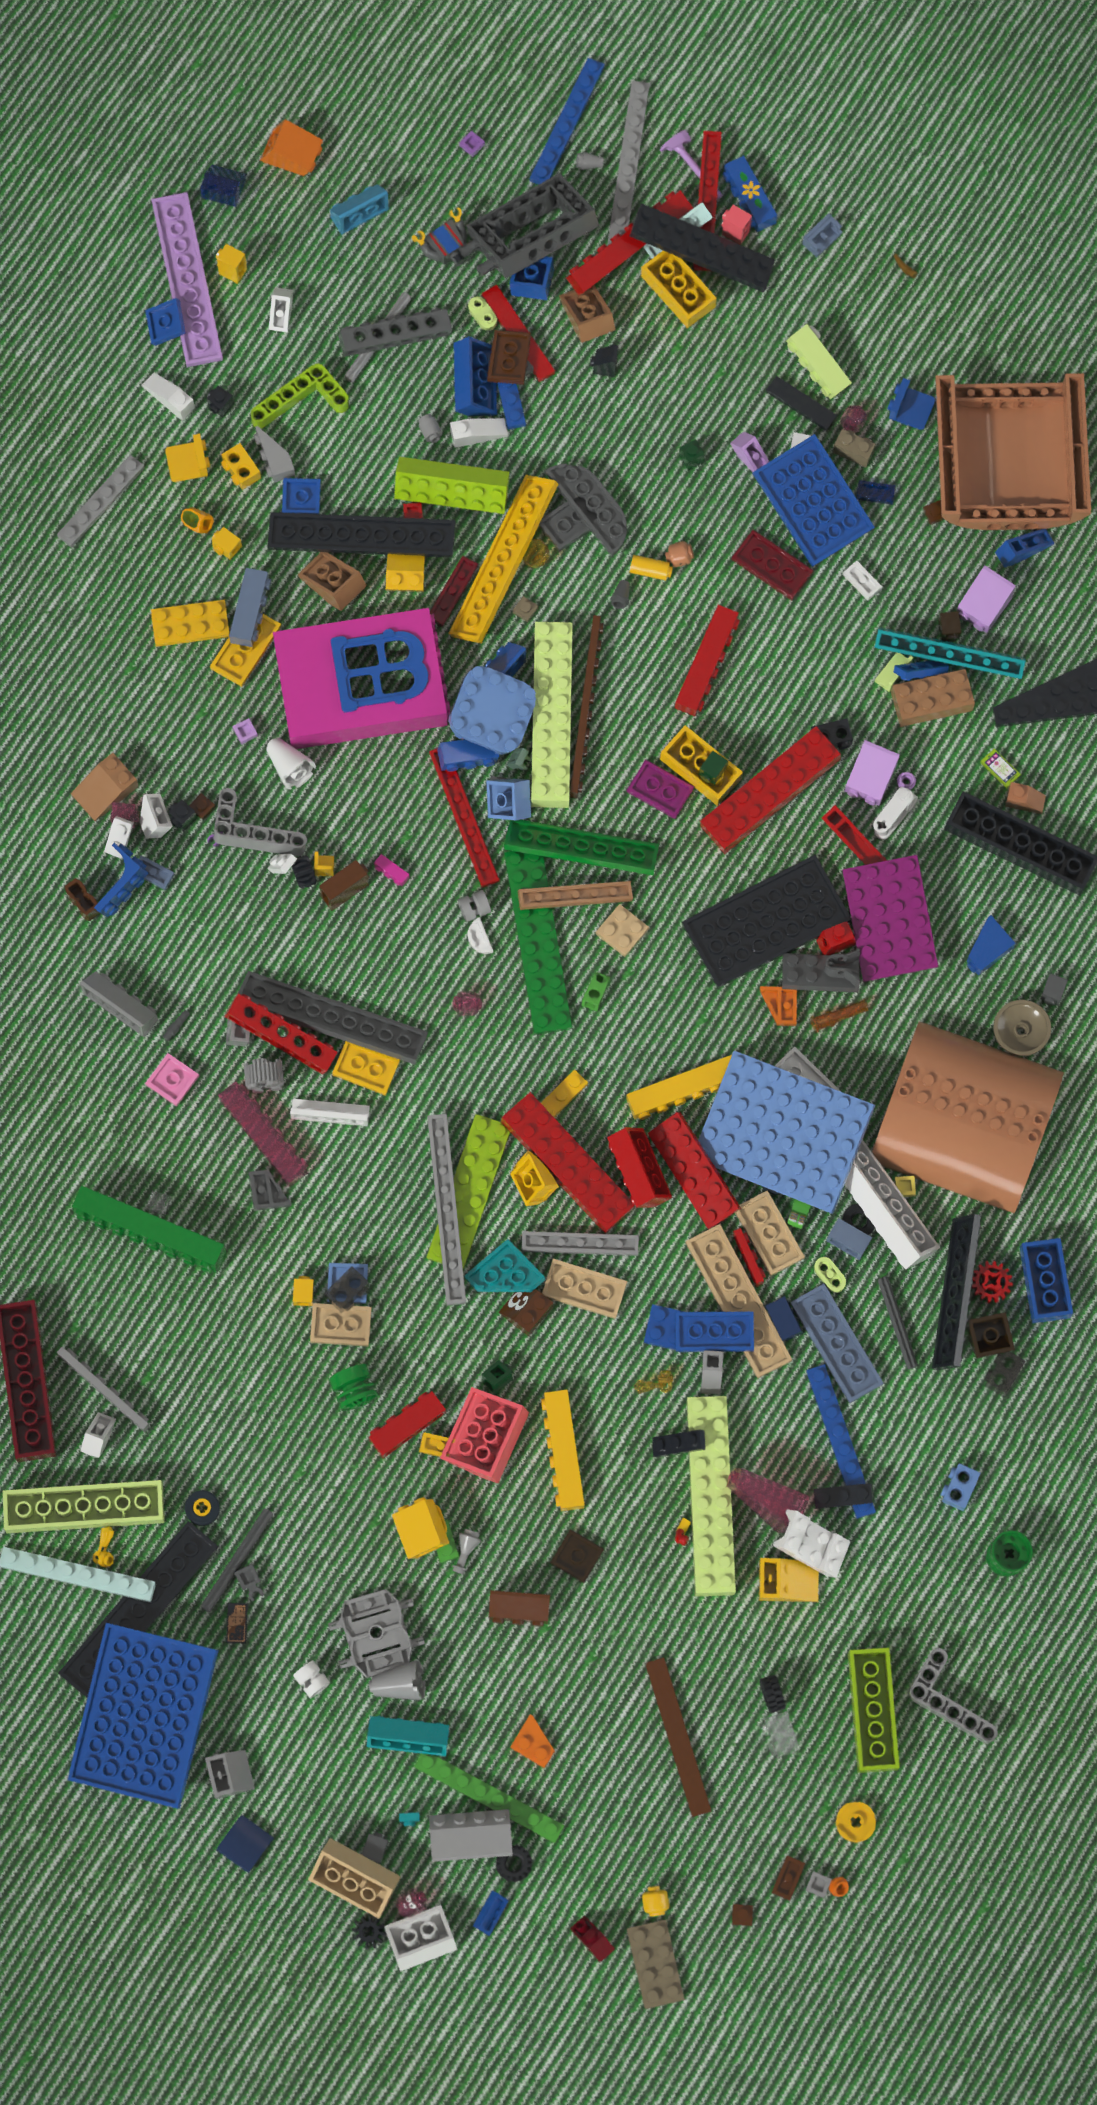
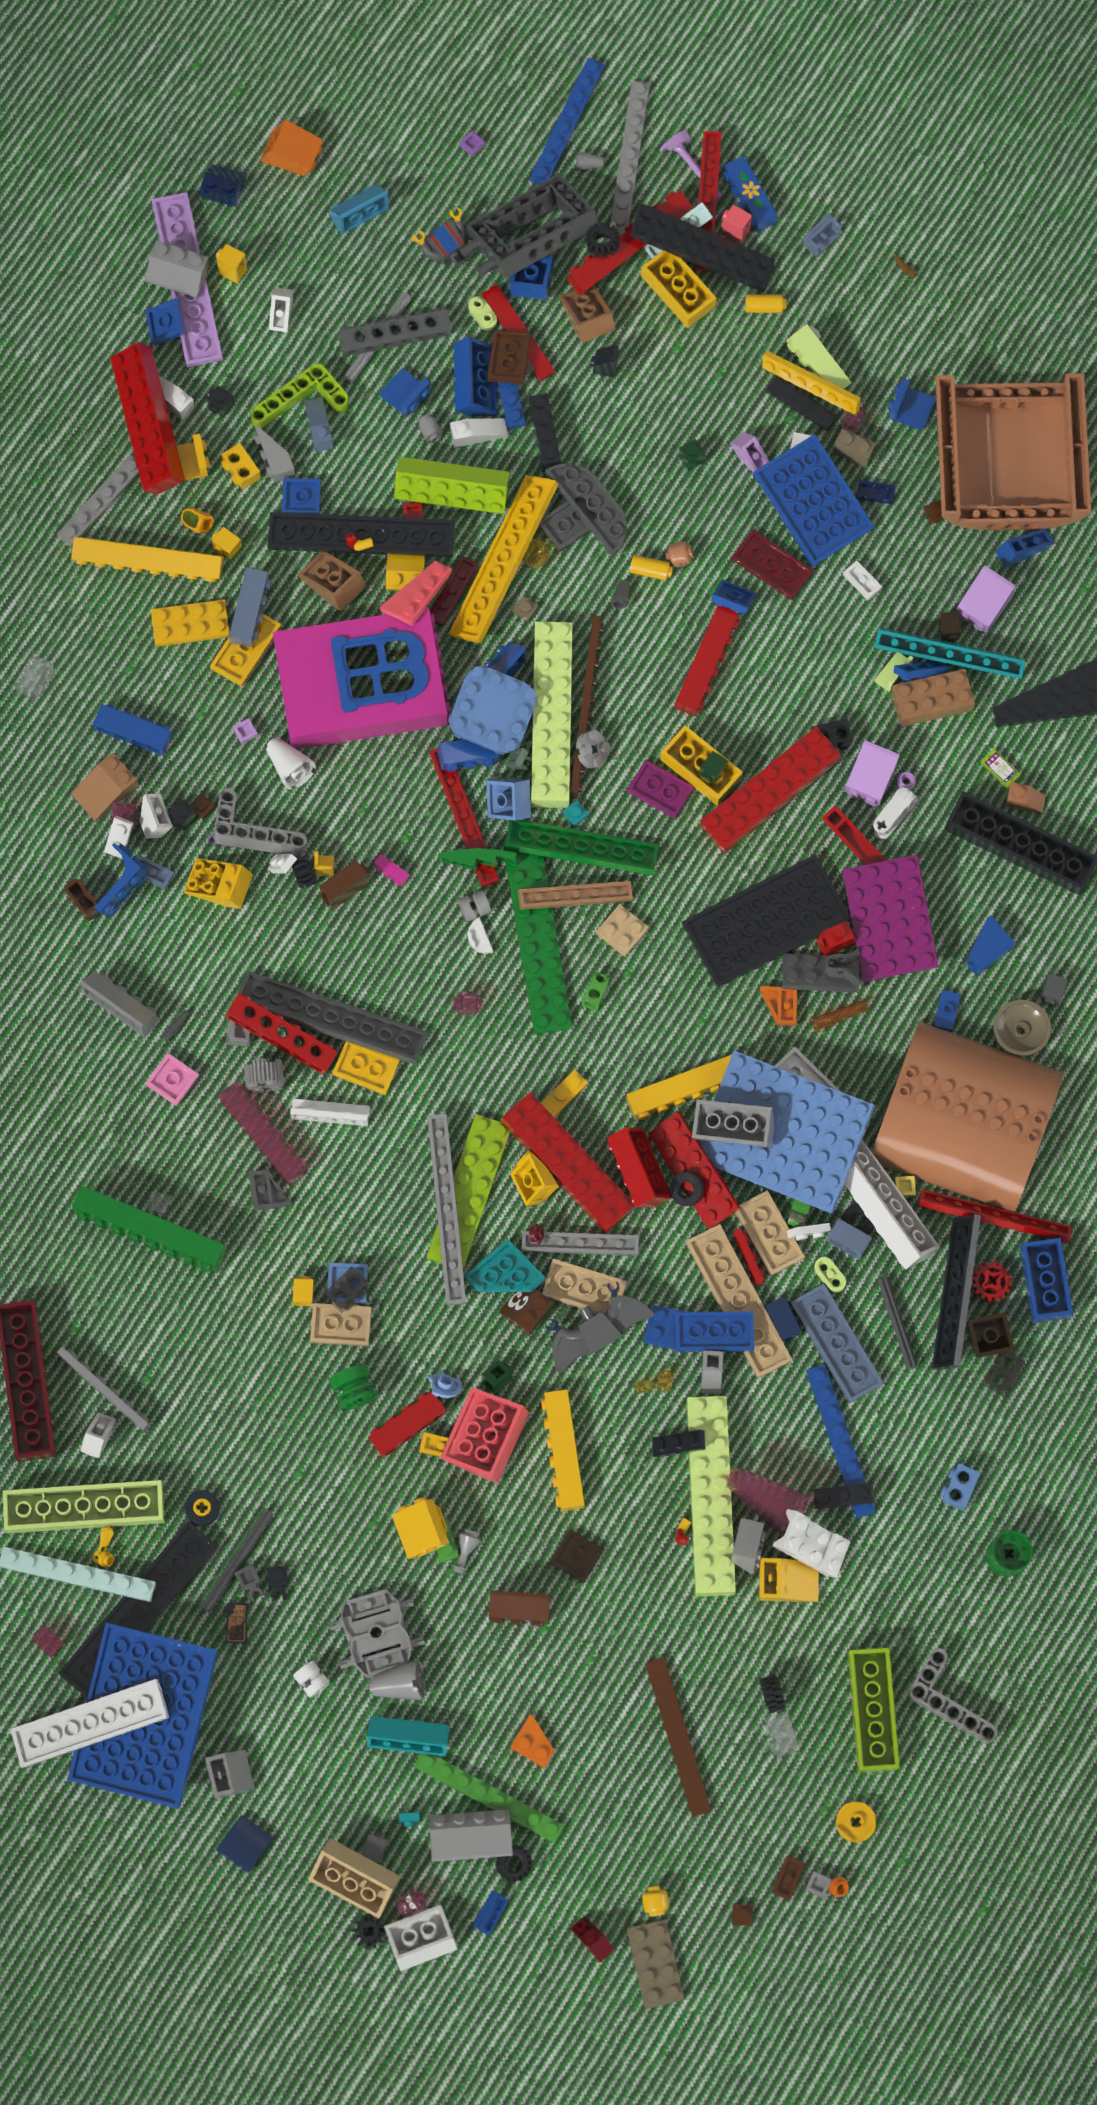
(34, 677): none -> clear brick
(47, 1641): none -> clear pink brick
(89, 1723): none -> white plate
(132, 729): none -> blue brick
(147, 418): none -> red brick
(148, 558): none -> yellow brick
(177, 269): none -> light grey slope
(219, 882): none -> yellow slope
(278, 1579): none -> black plate
(318, 424): none -> sand blue slope
(357, 544): none -> arm
(405, 392): none -> blue bracket
(417, 594): none -> coral wing
(445, 1385): none -> light blue animal
(471, 857): none -> green slope
(536, 1234): none -> dark red plate
(544, 431): none -> black brick
(575, 813): none -> teal plate
(597, 1329): none -> dark grey torso
(600, 747): none -> light grey plate
(602, 248): none -> black tyre
(698, 1189): none -> black tyre
(733, 597): none -> blue plate
(733, 1124): none -> light grey slope
(749, 1545): none -> light grey slope
(764, 303): none -> yellow brick
(801, 1233): none -> white plate
(811, 382): none -> yellow plate
(947, 1010): none -> blue plate
(995, 1216): none -> red plate

